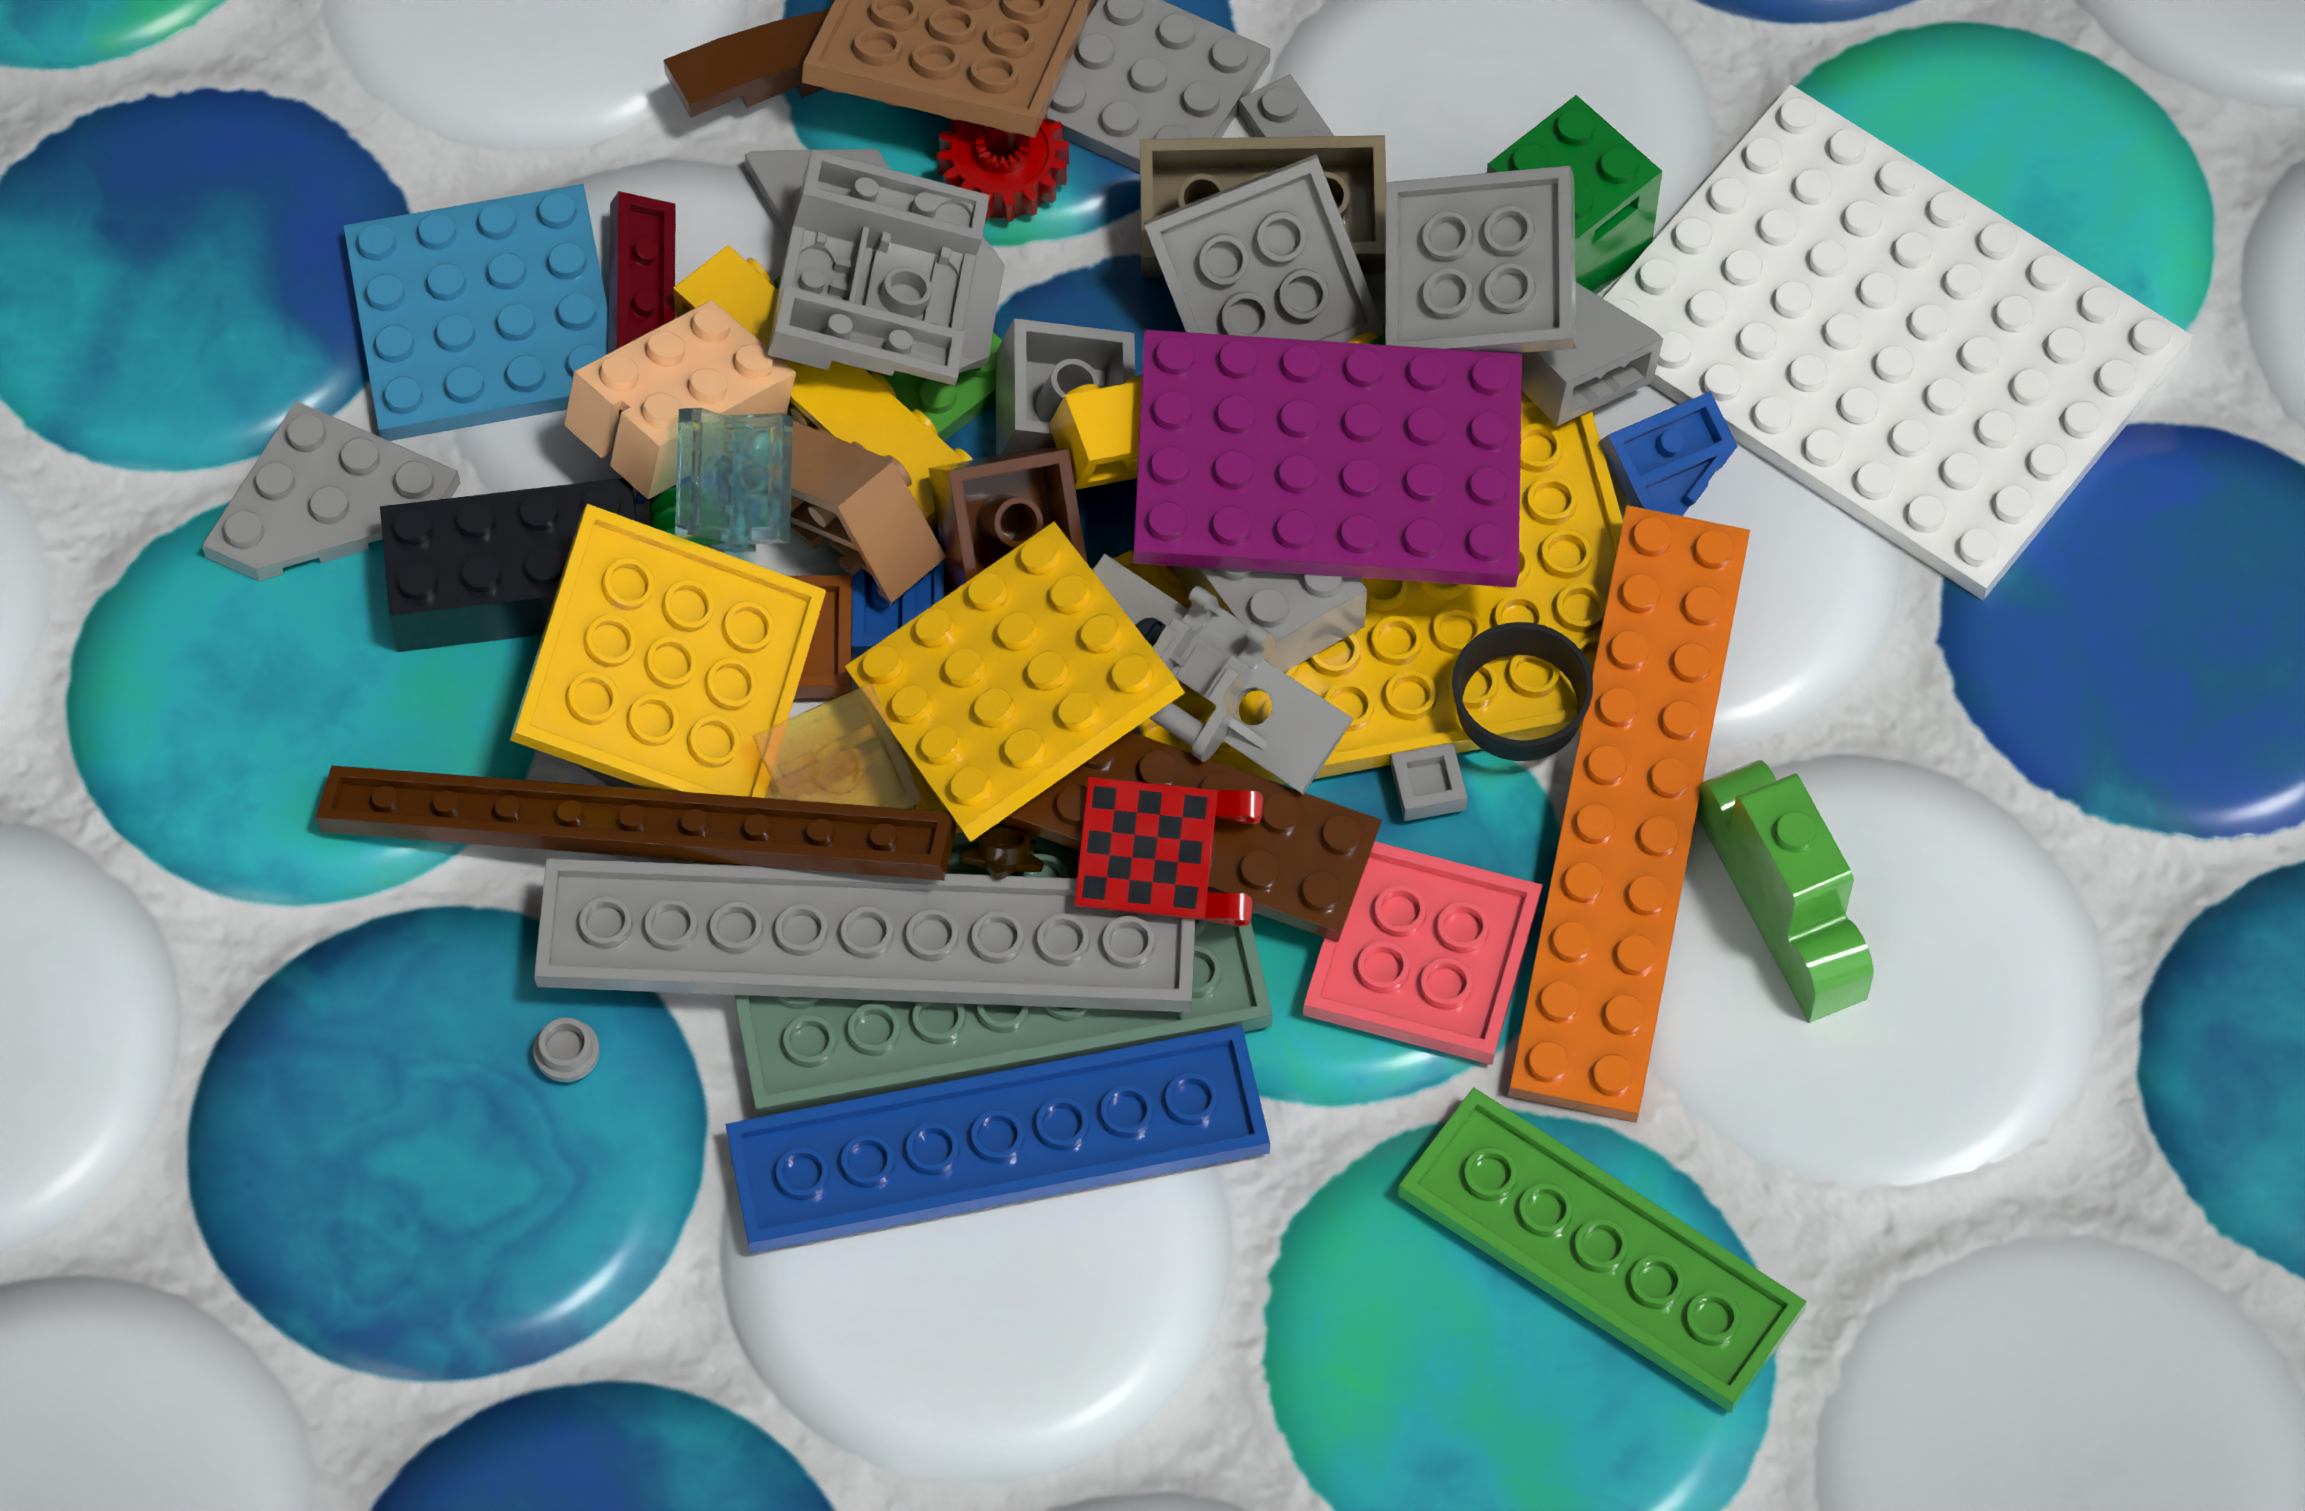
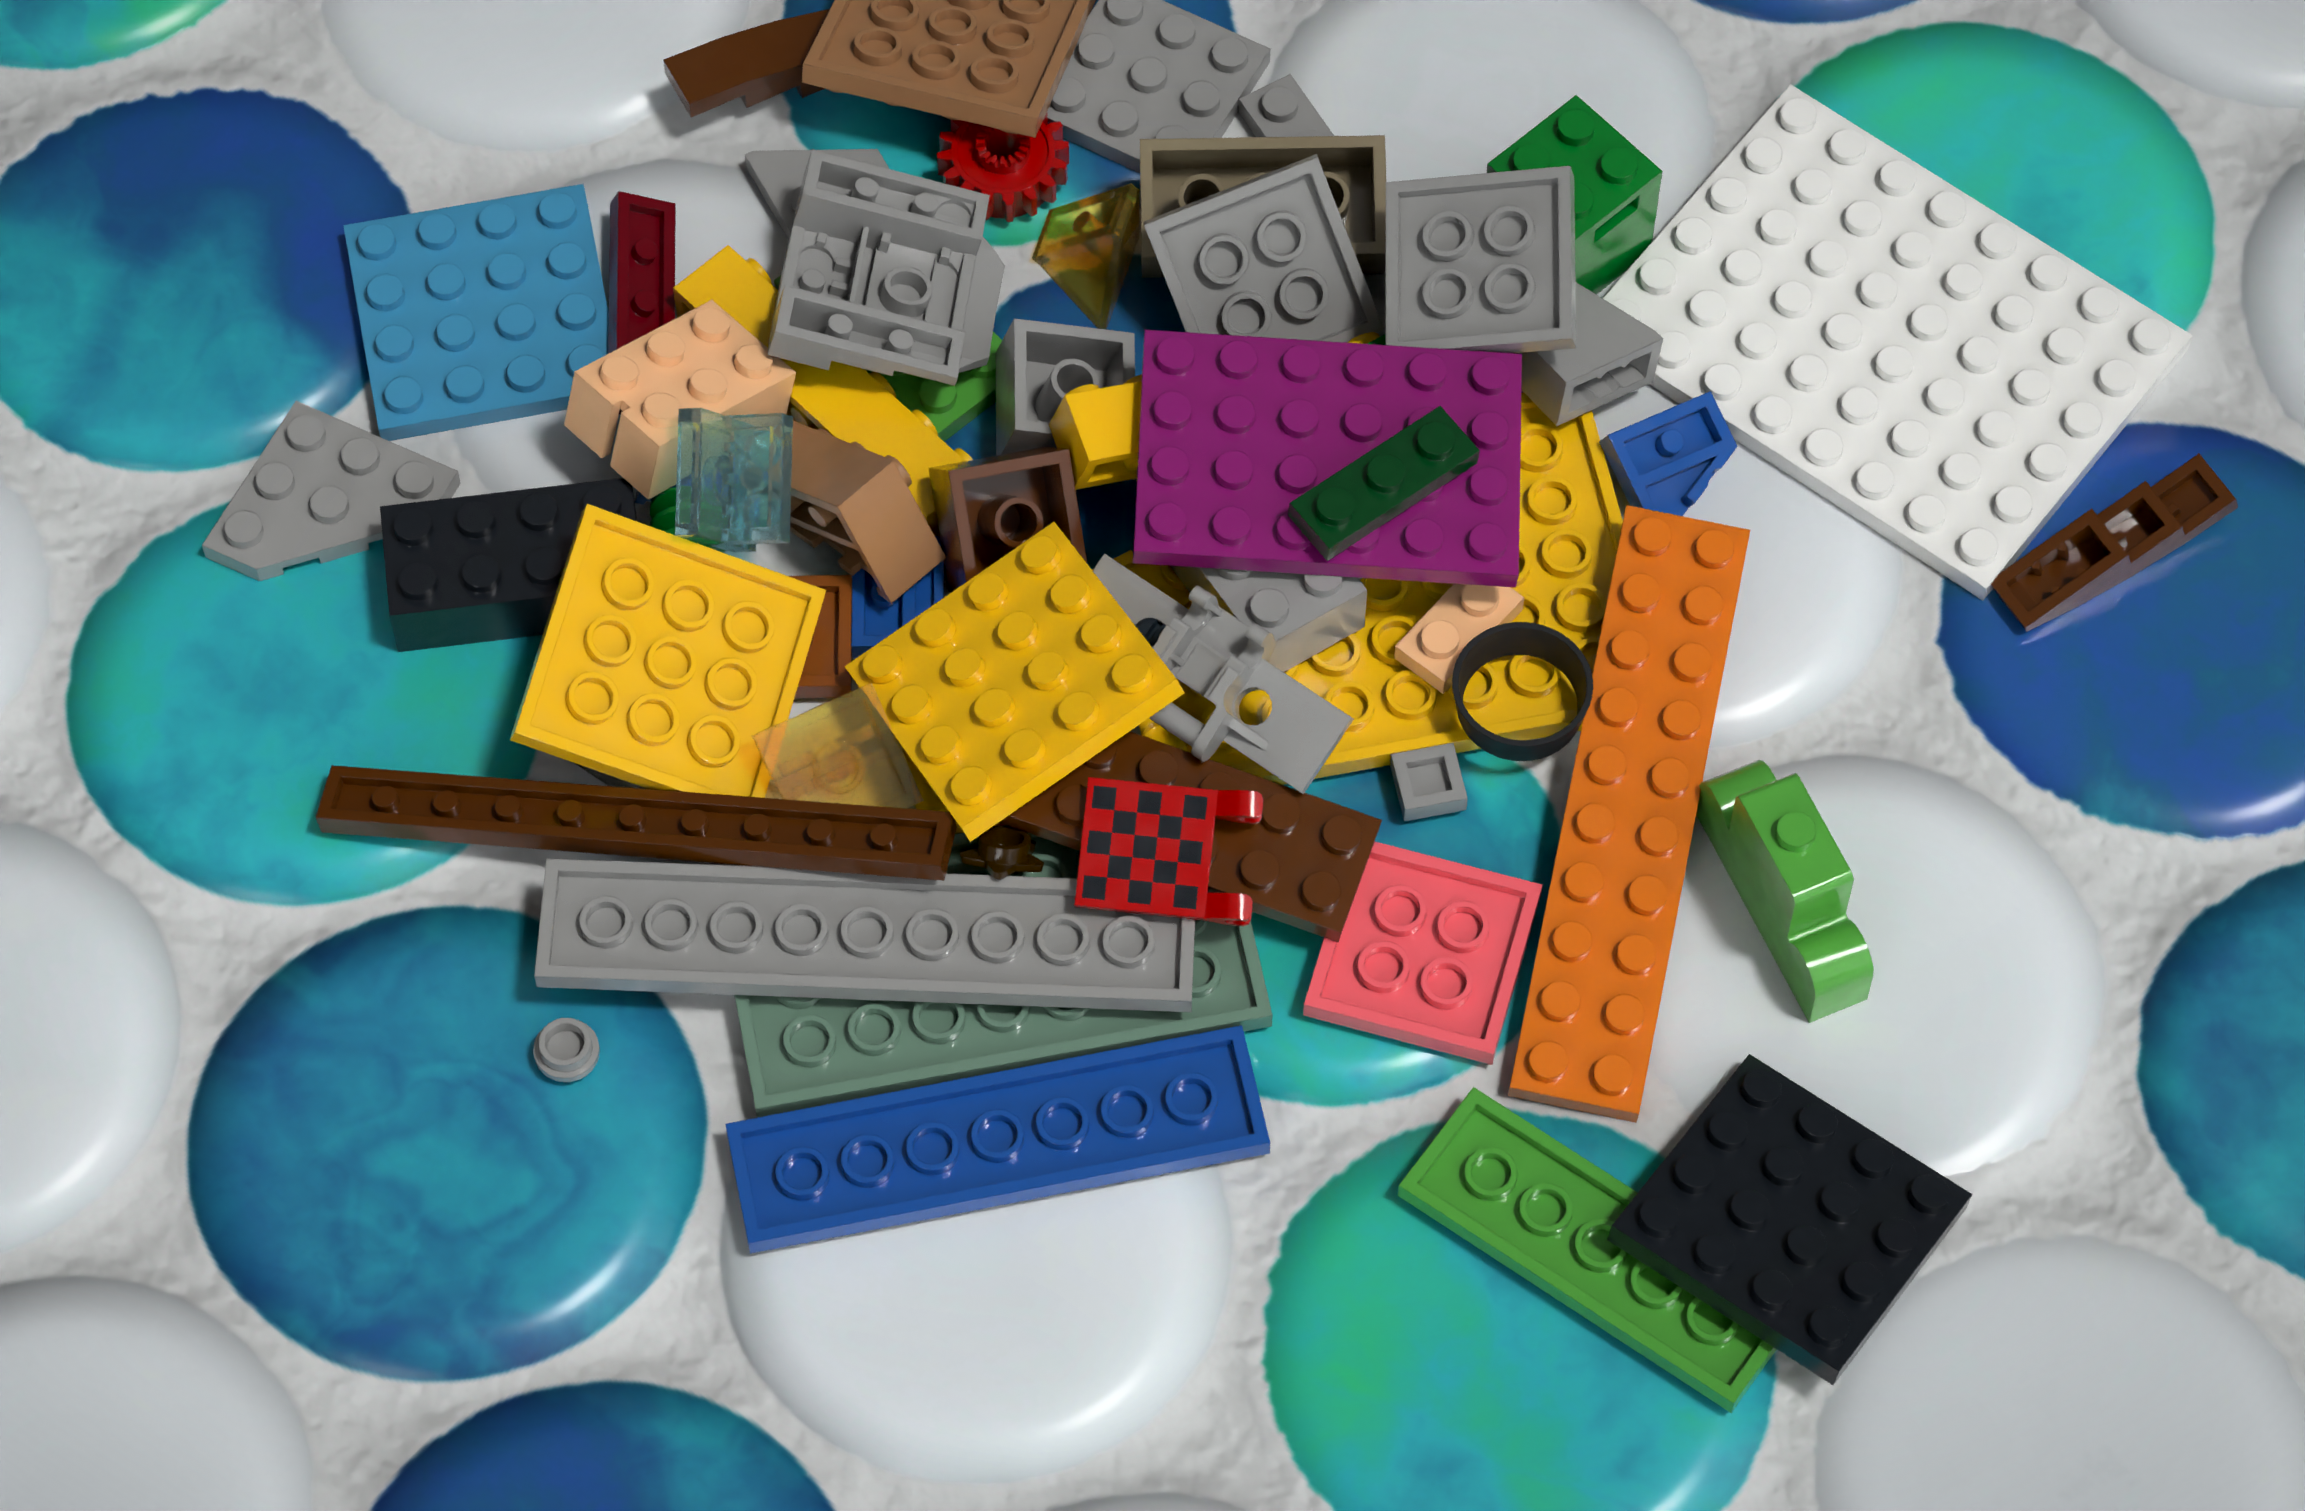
(1091, 248): none -> clear yellow slope
(1383, 483): none -> dark green plate
(1450, 625): none -> light nougat plate
(1790, 1218): none -> black plate
(2115, 544): none -> reddish brown slope

